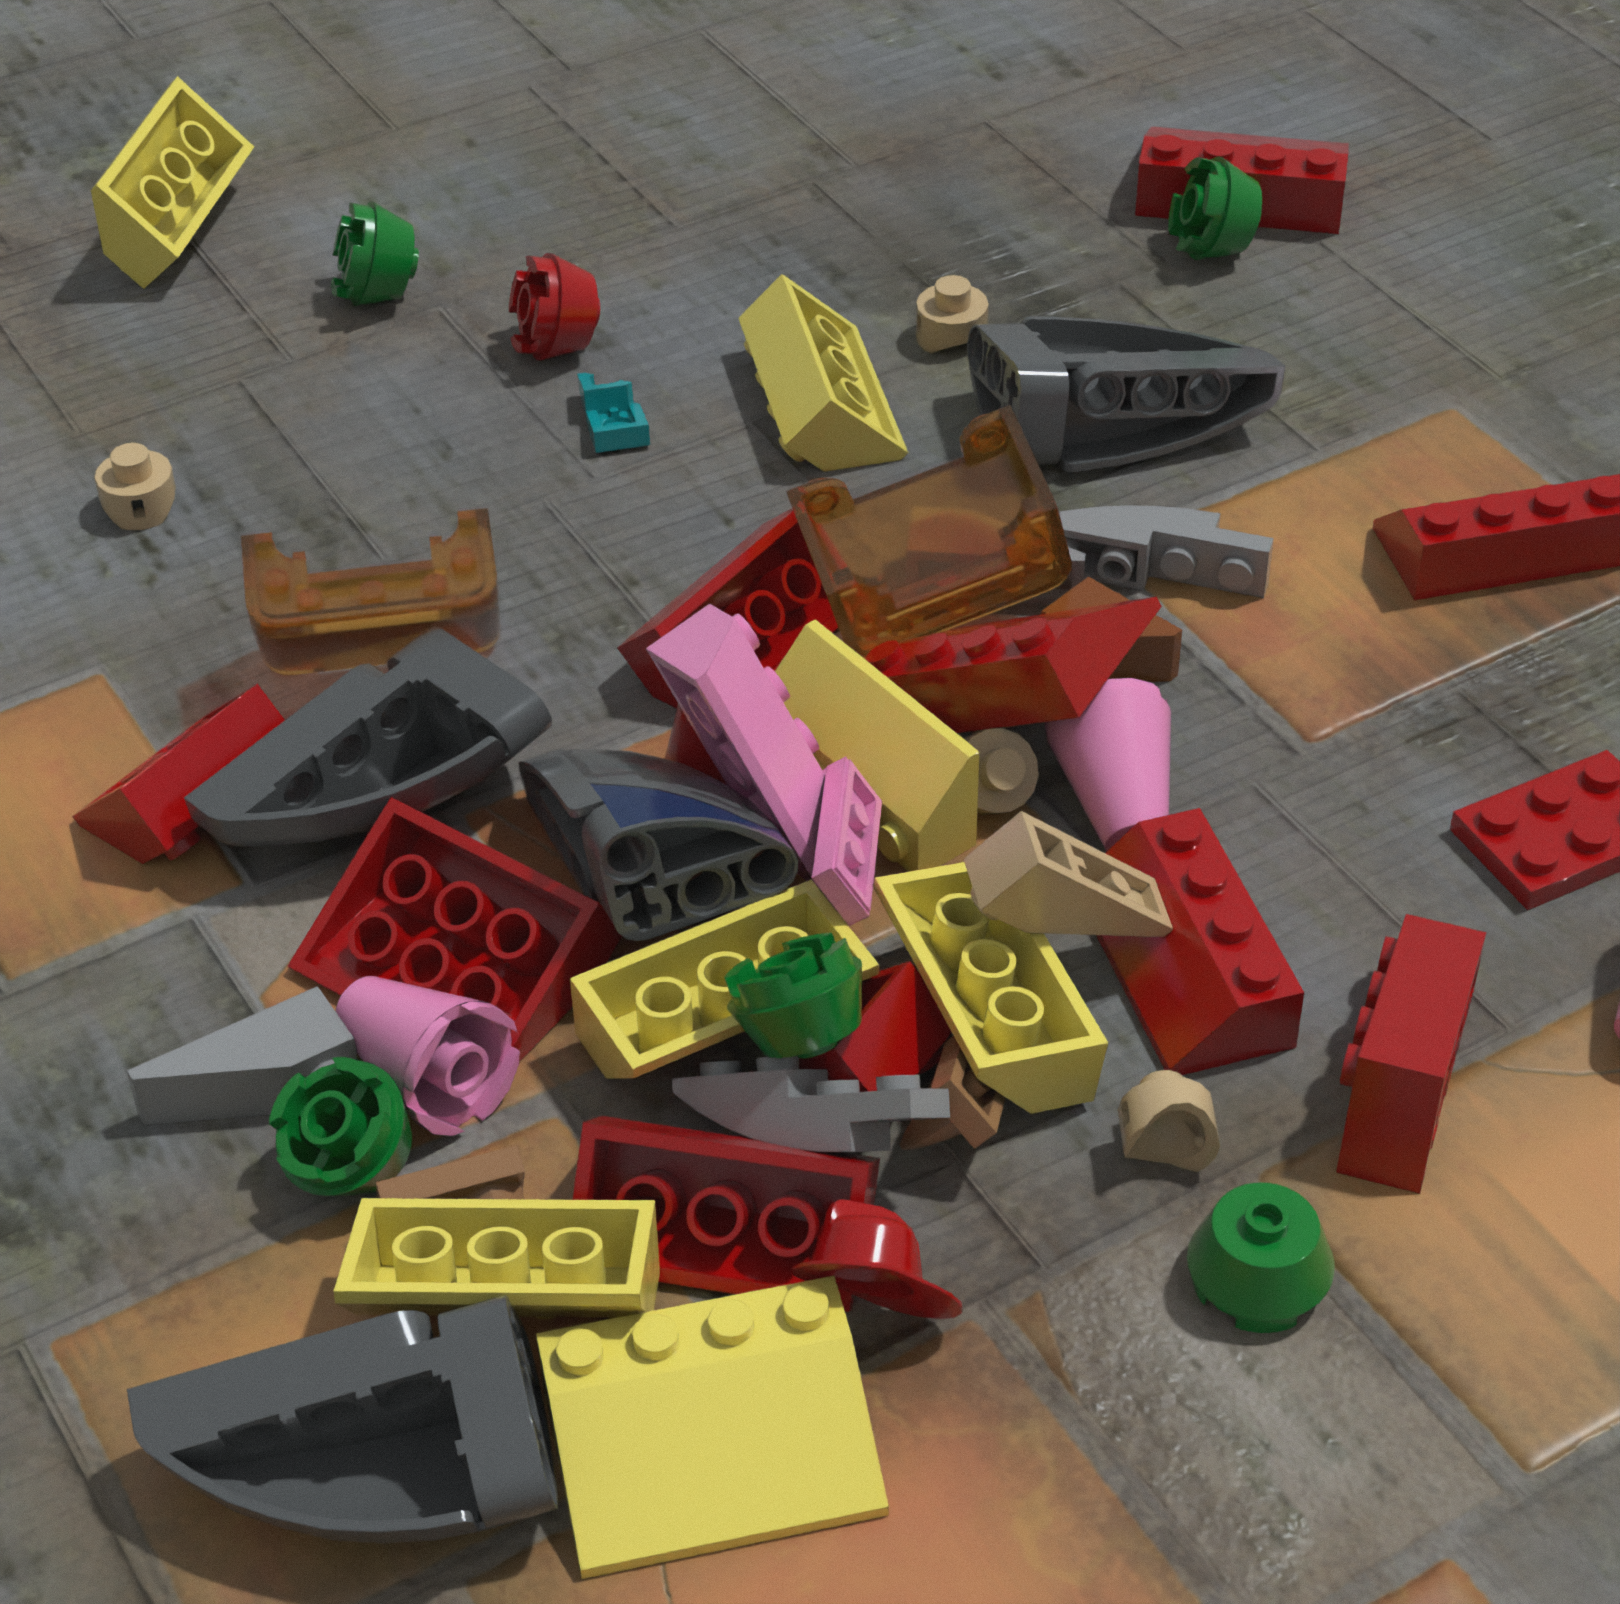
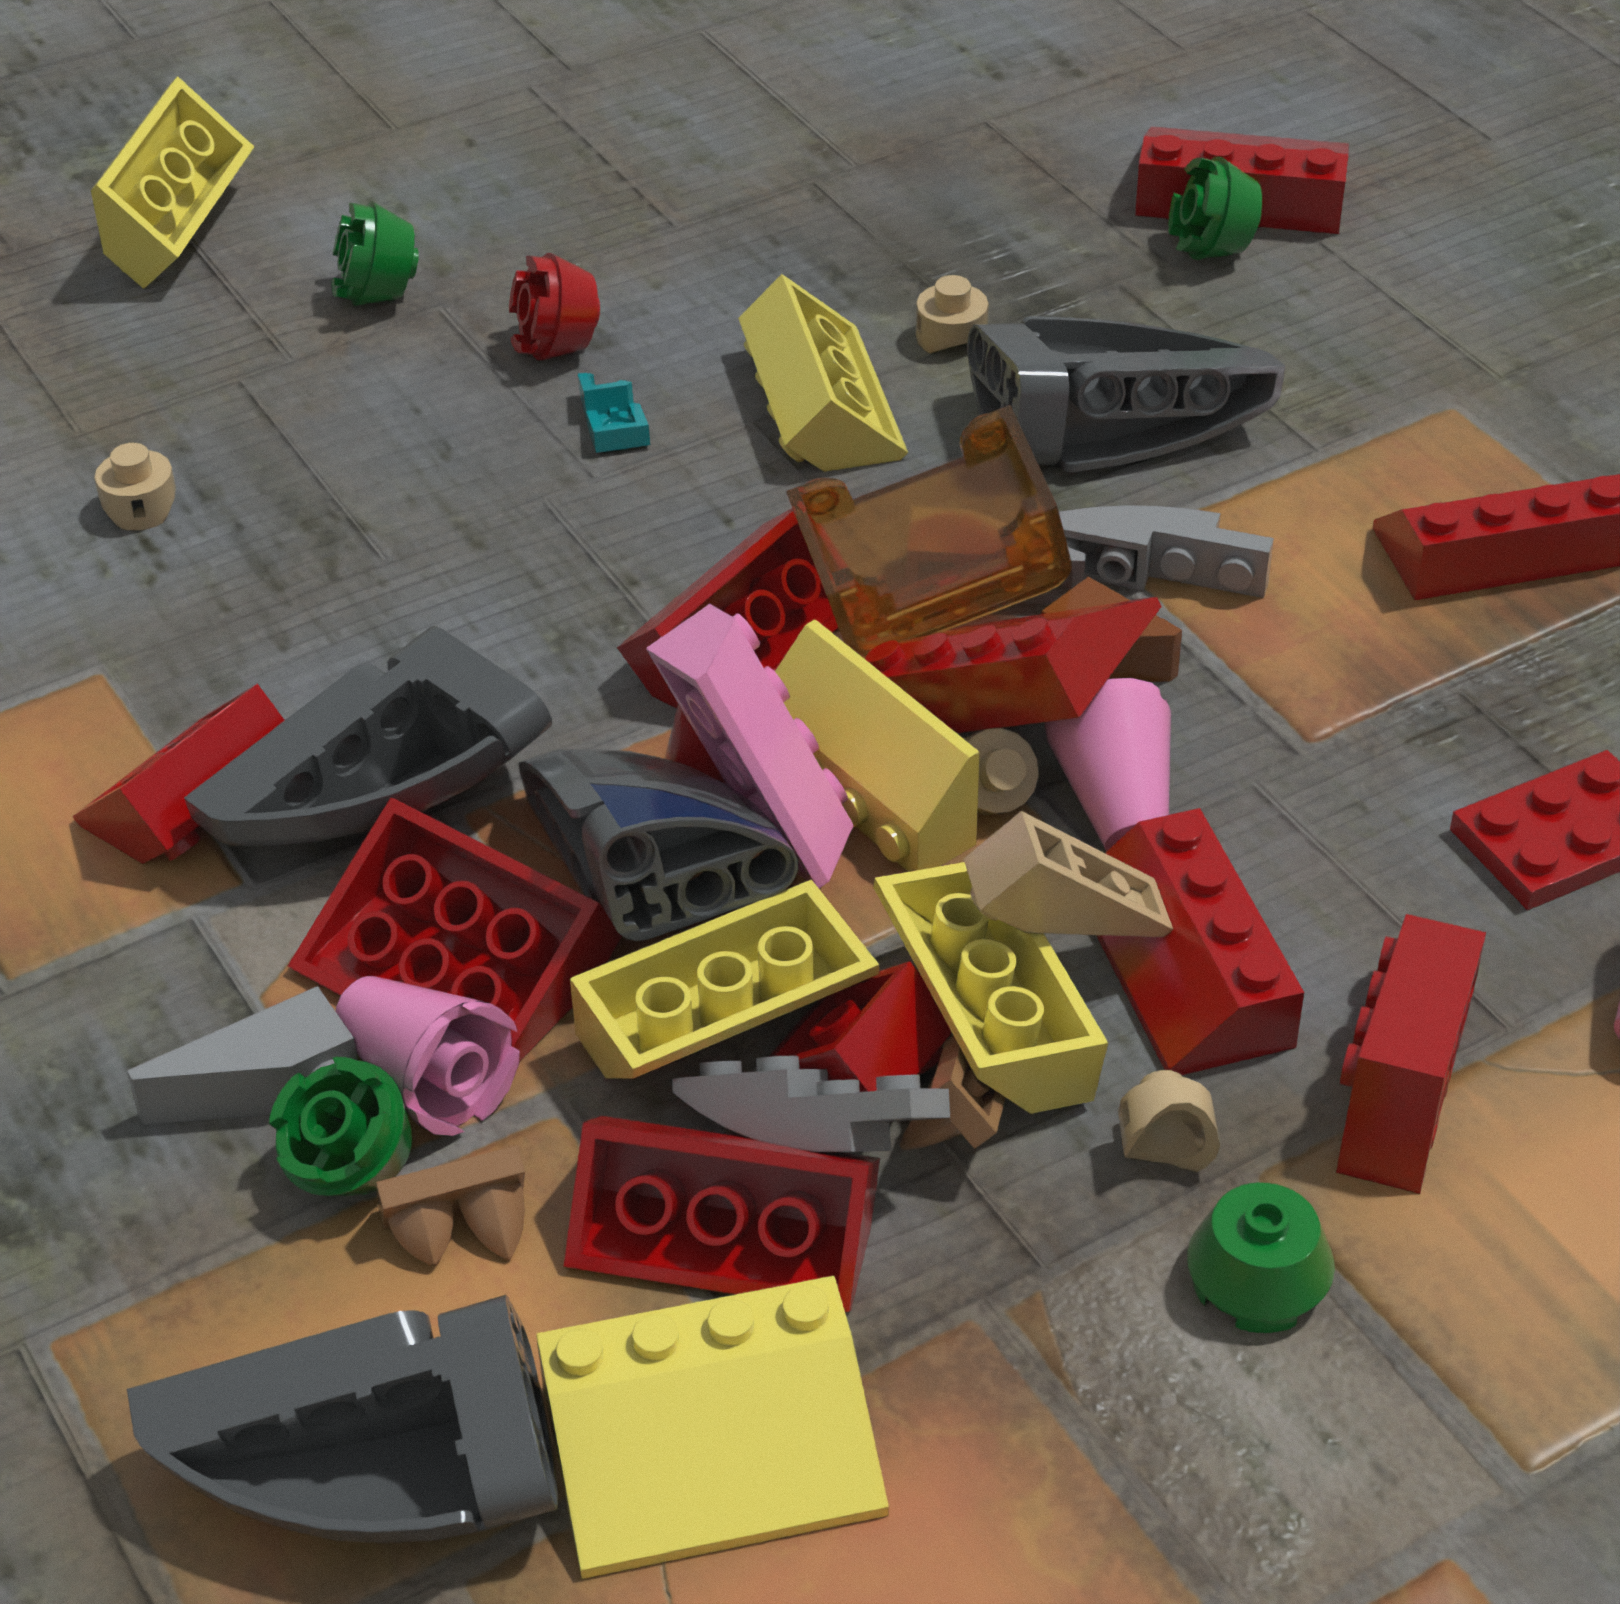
(370, 612): clear orange windscreen -> none
(538, 1252): light yellow slope -> none
(799, 997): green cone -> none
(847, 841): bright pink tile -> none
(876, 1260): red piece -> none

